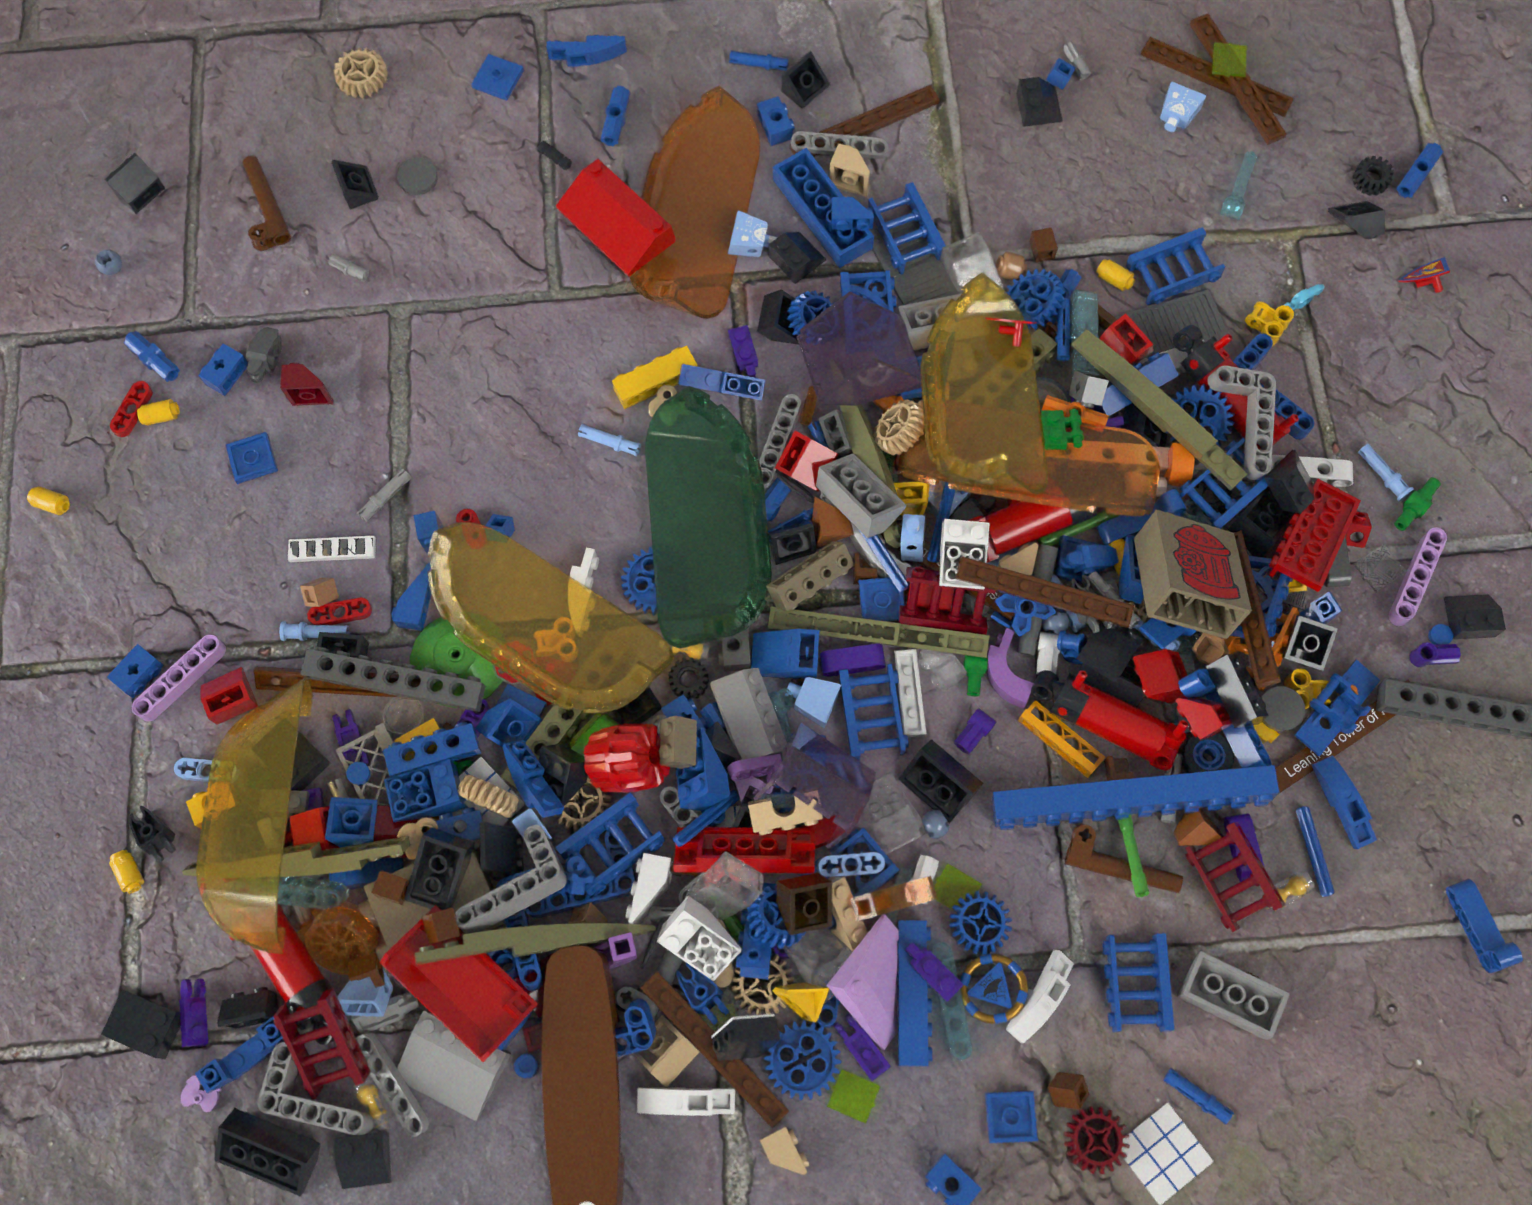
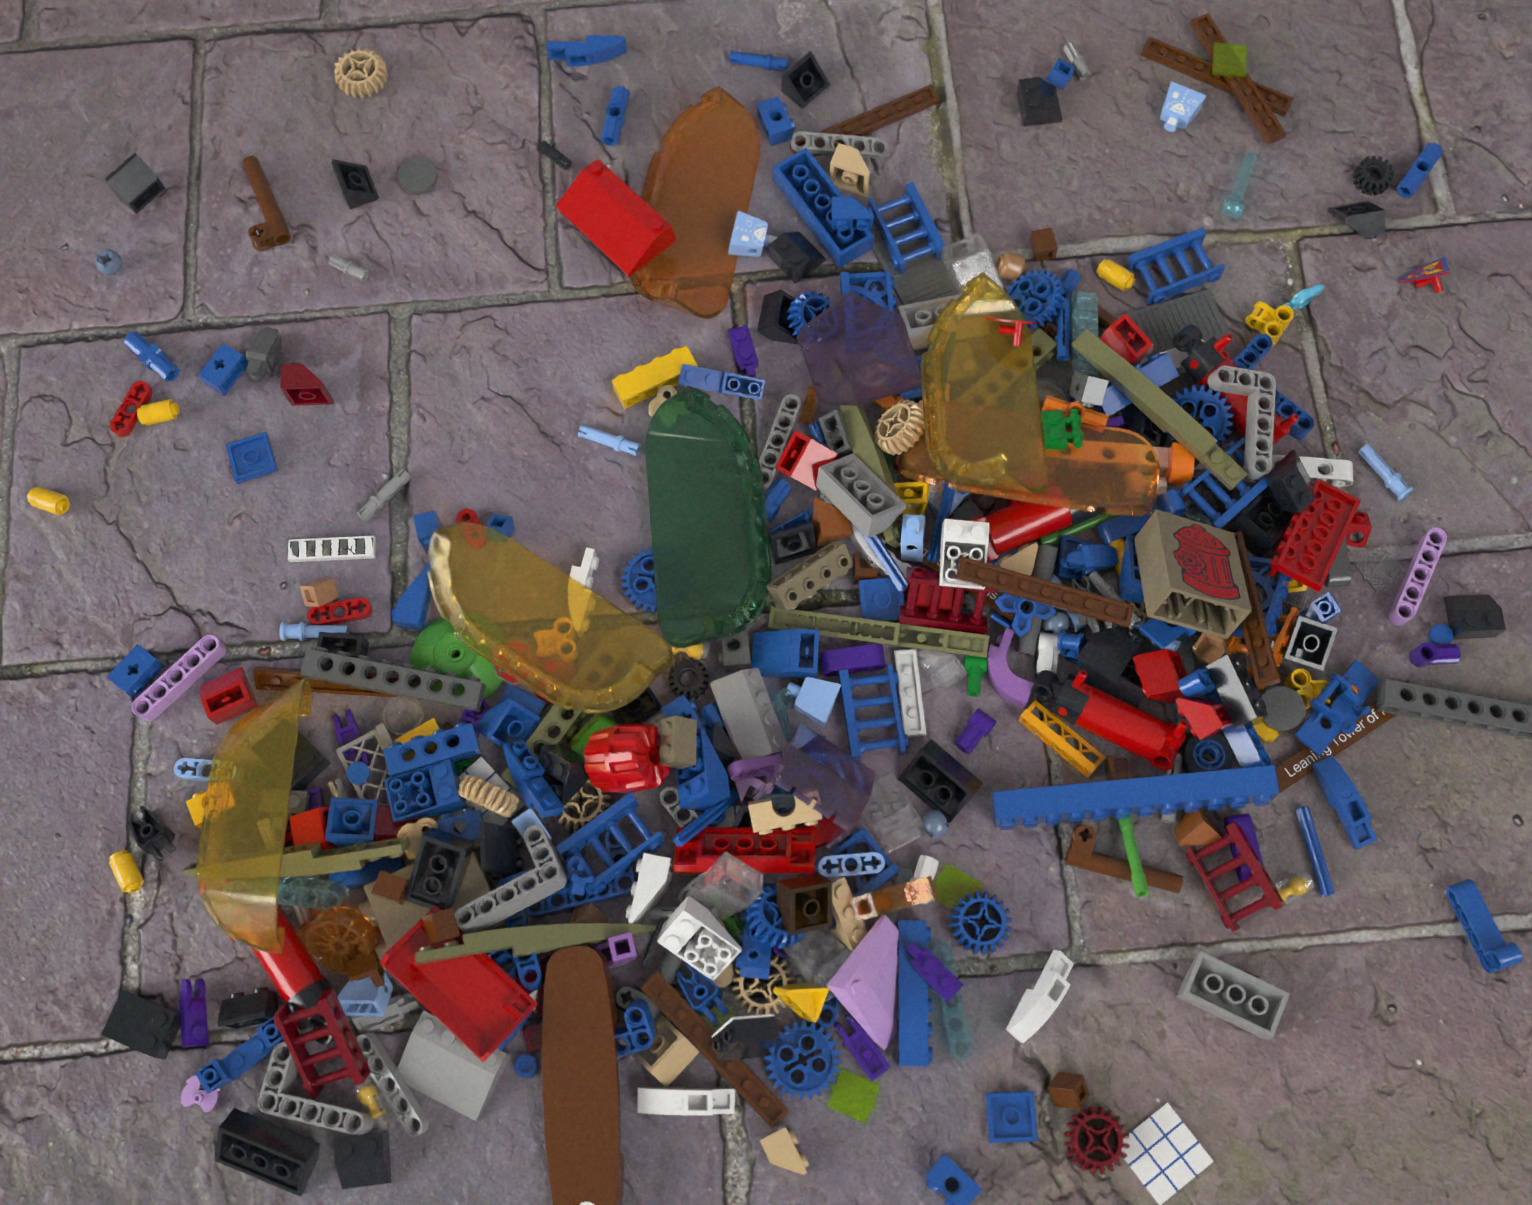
(497, 77): blue plate -> none
(780, 474): black piece -> none
(993, 988): piece -> none
(1158, 970): blue fence -> none
(1204, 1100): blue pin -> none
(1417, 504): green pin -> none

